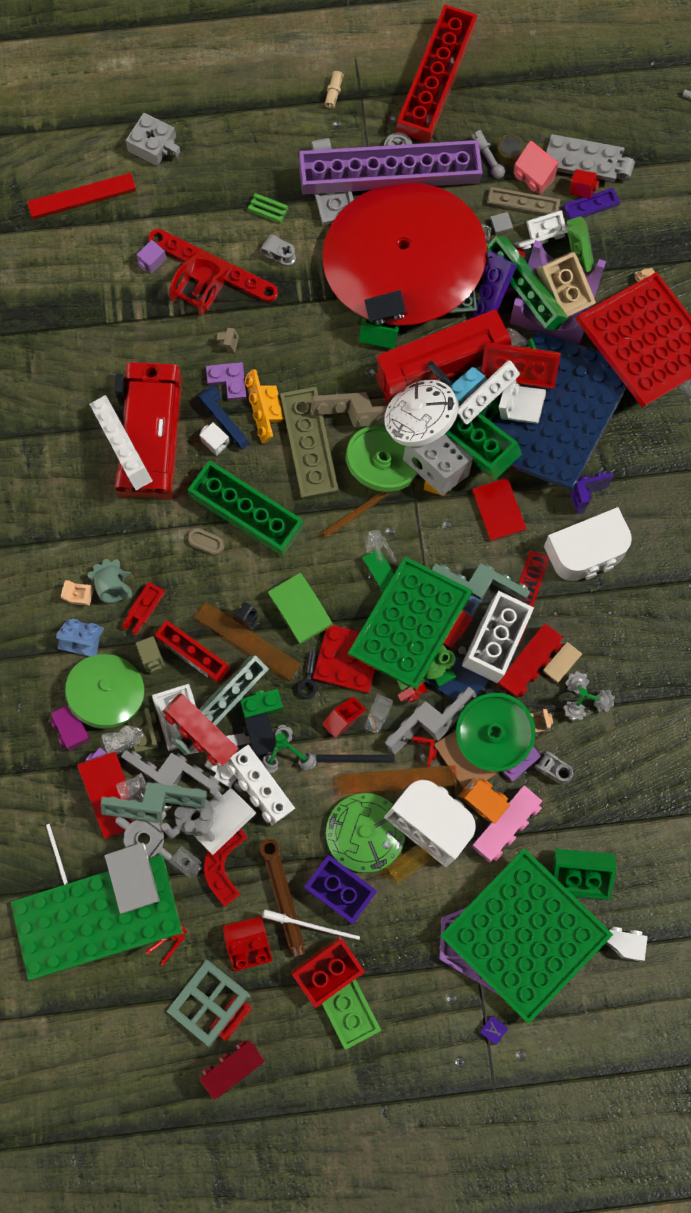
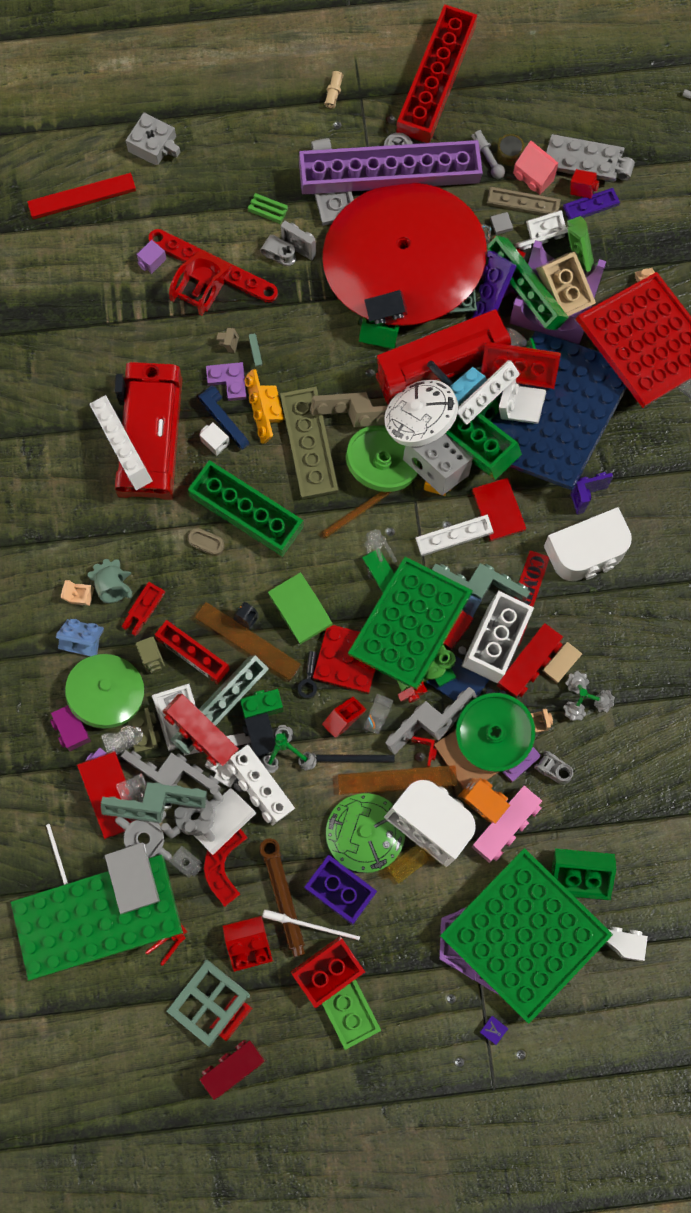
(255, 350): none -> sand green tile
(302, 241): none -> light grey plate
(454, 535): none -> white tile

